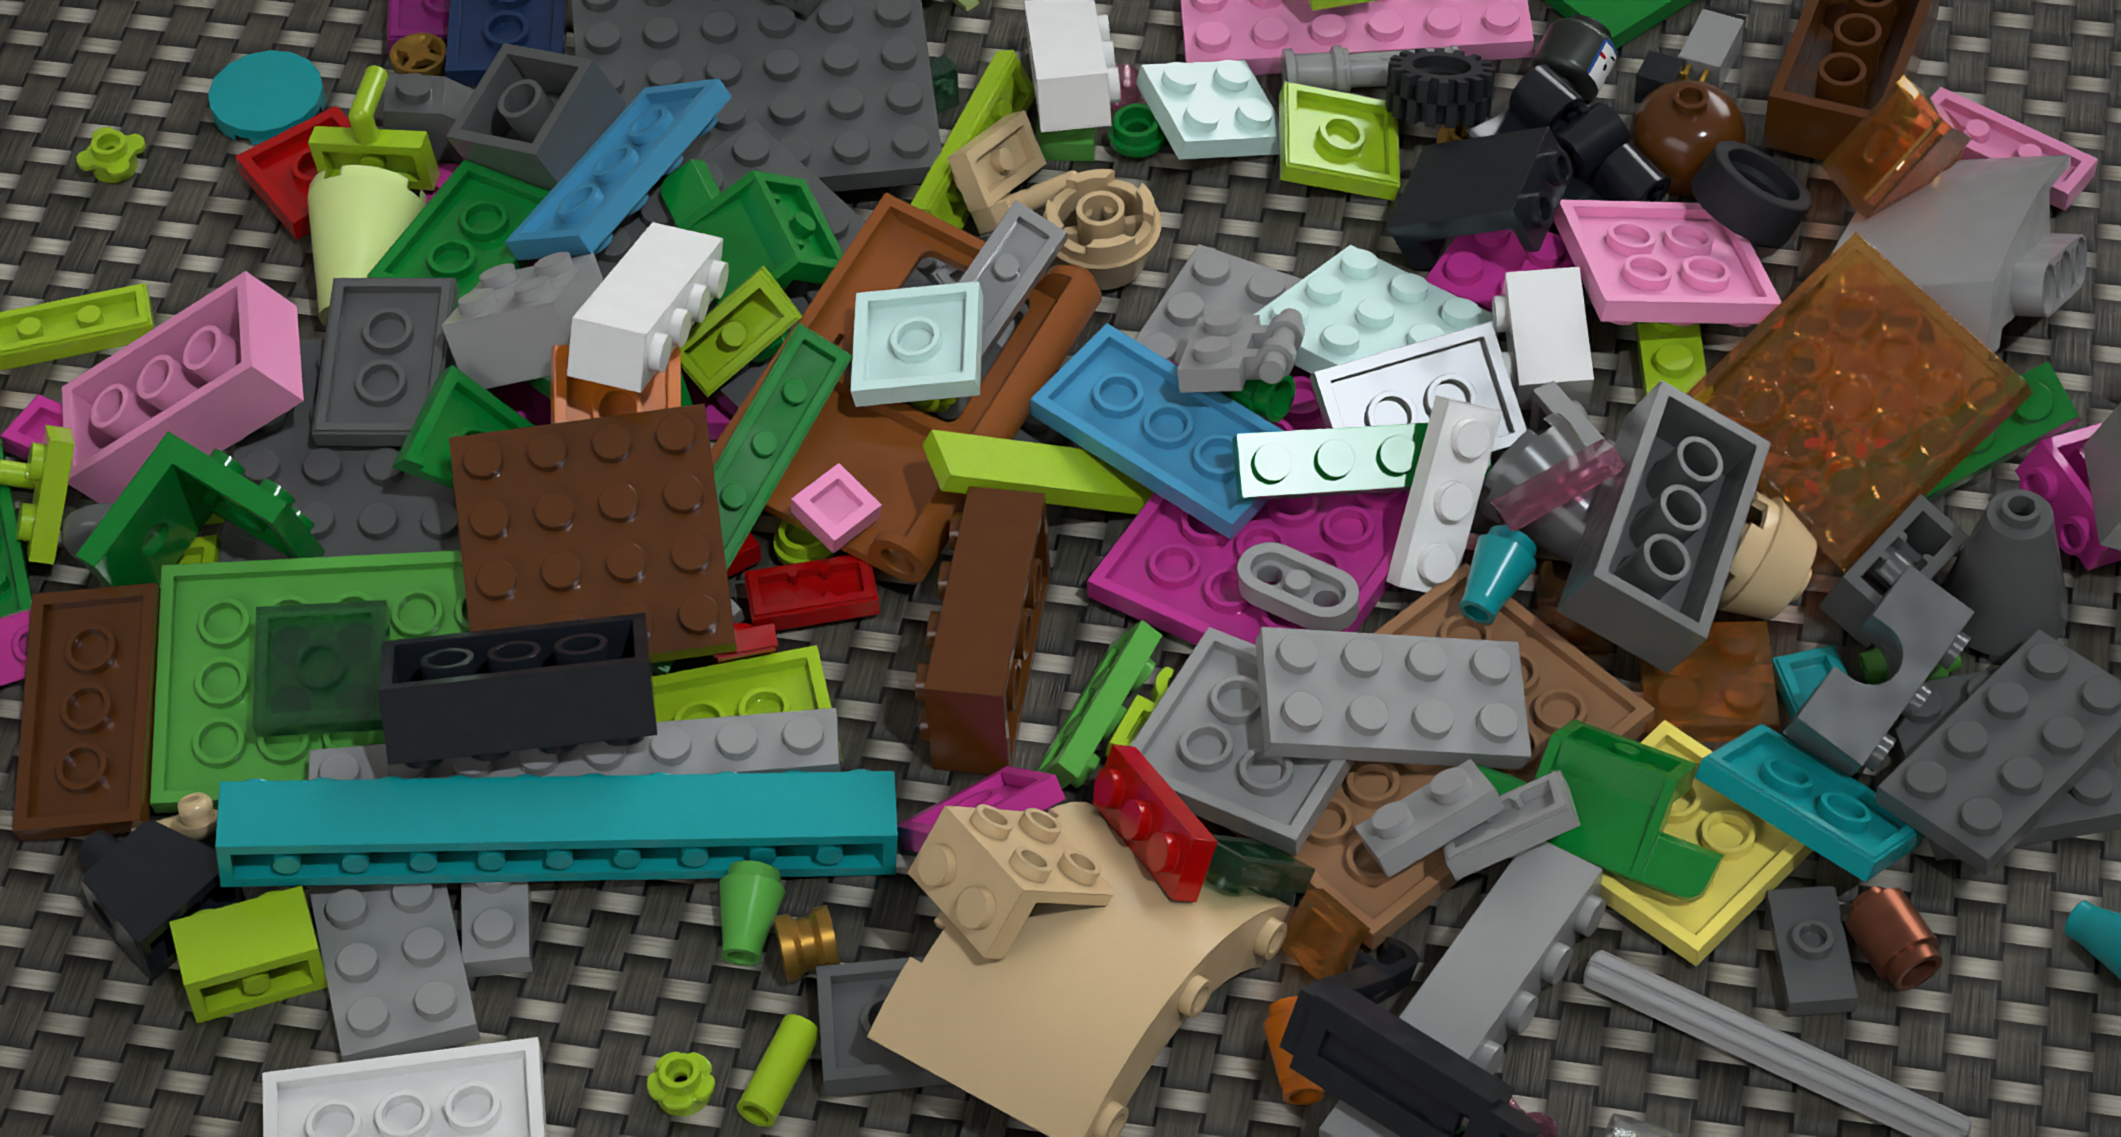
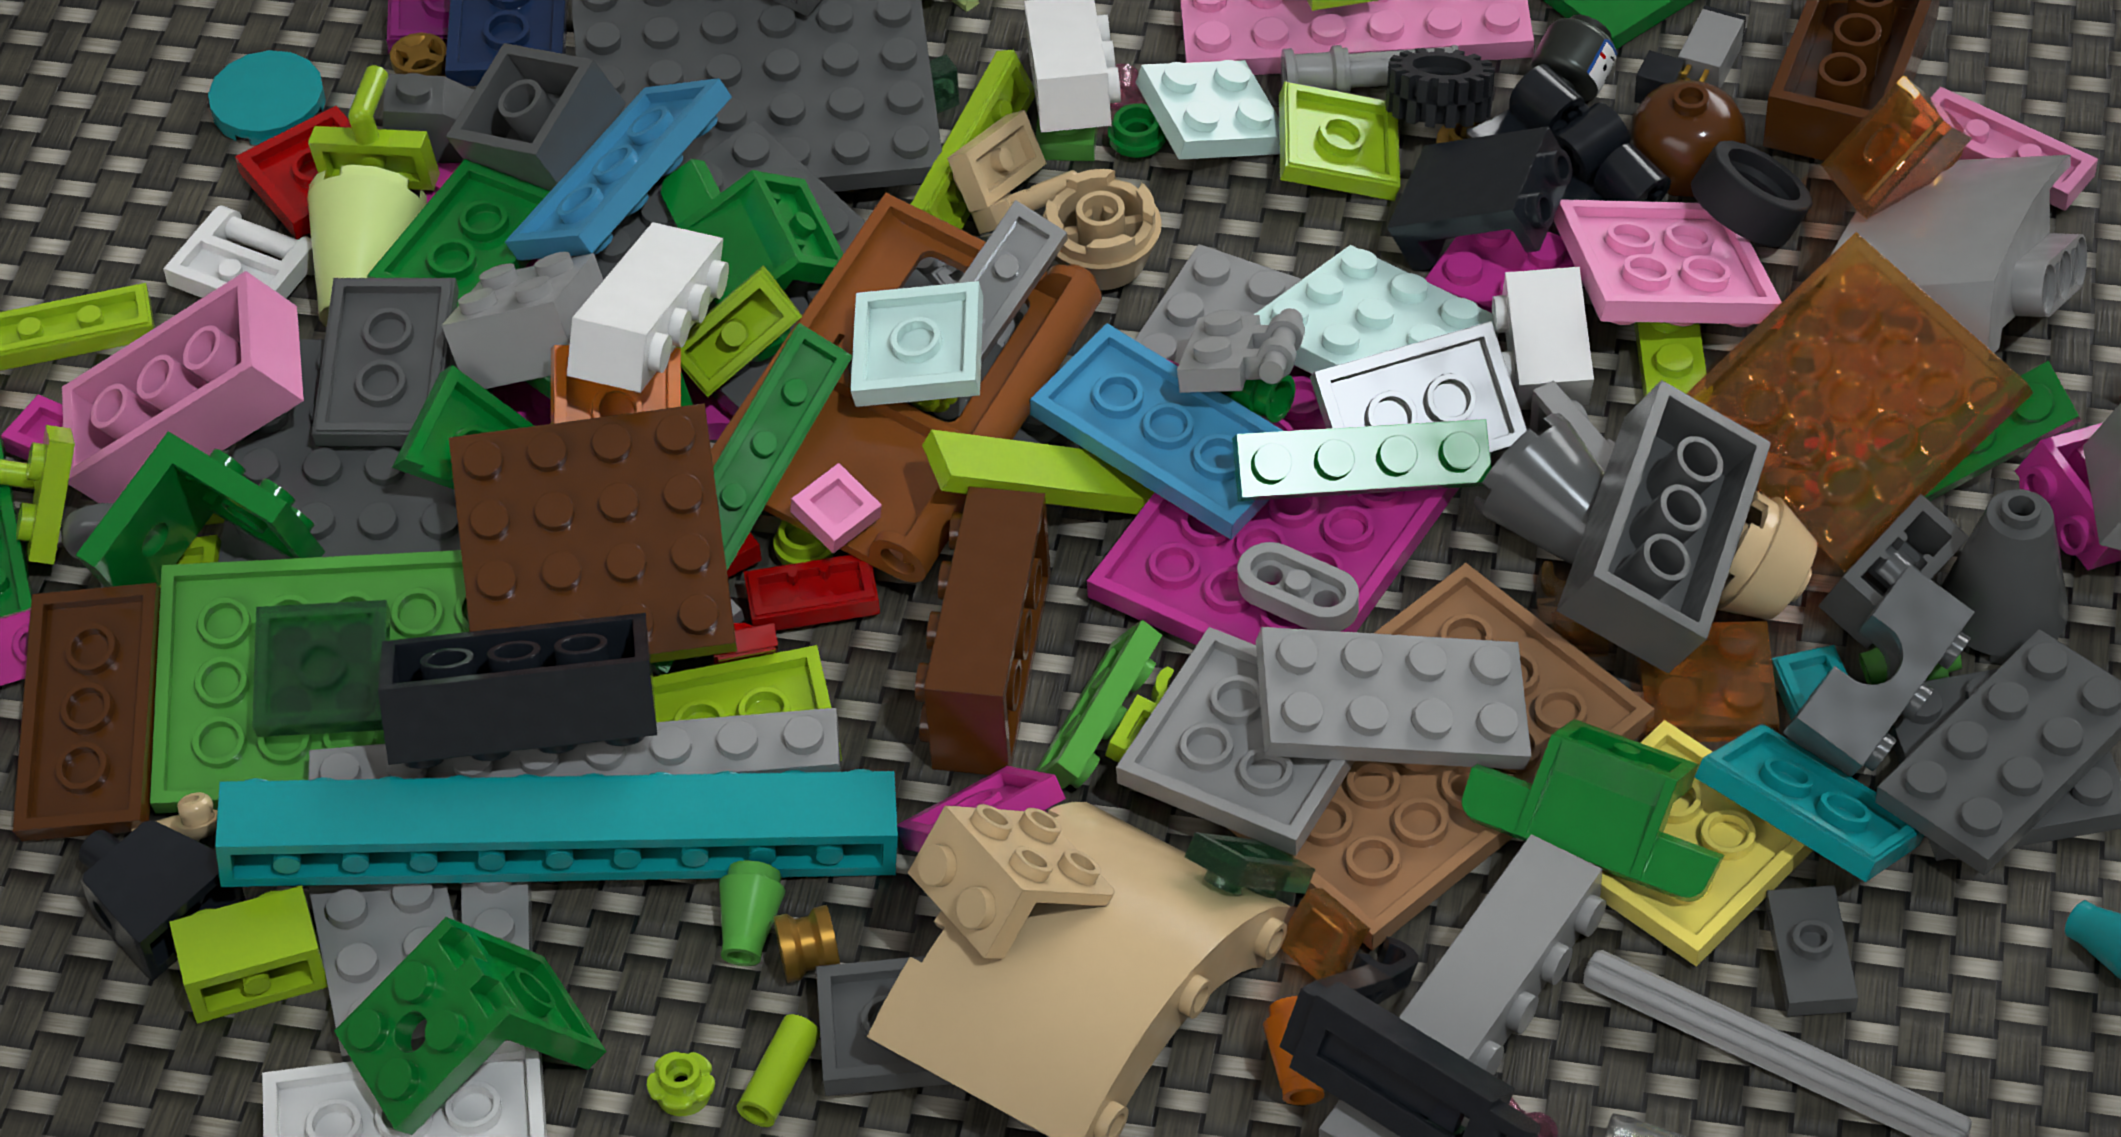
(111, 155): lime plate -> none
(212, 259): none -> white plate
(474, 999): none -> green bracket
(1154, 822): red plate -> none
(1429, 817): light grey plate -> none
(1443, 494): white plate -> none
(1497, 571): teal cone -> none
(1529, 818): light grey plate -> none
(1557, 485): clear pink tile -> none
(1893, 937): copper brick -> none

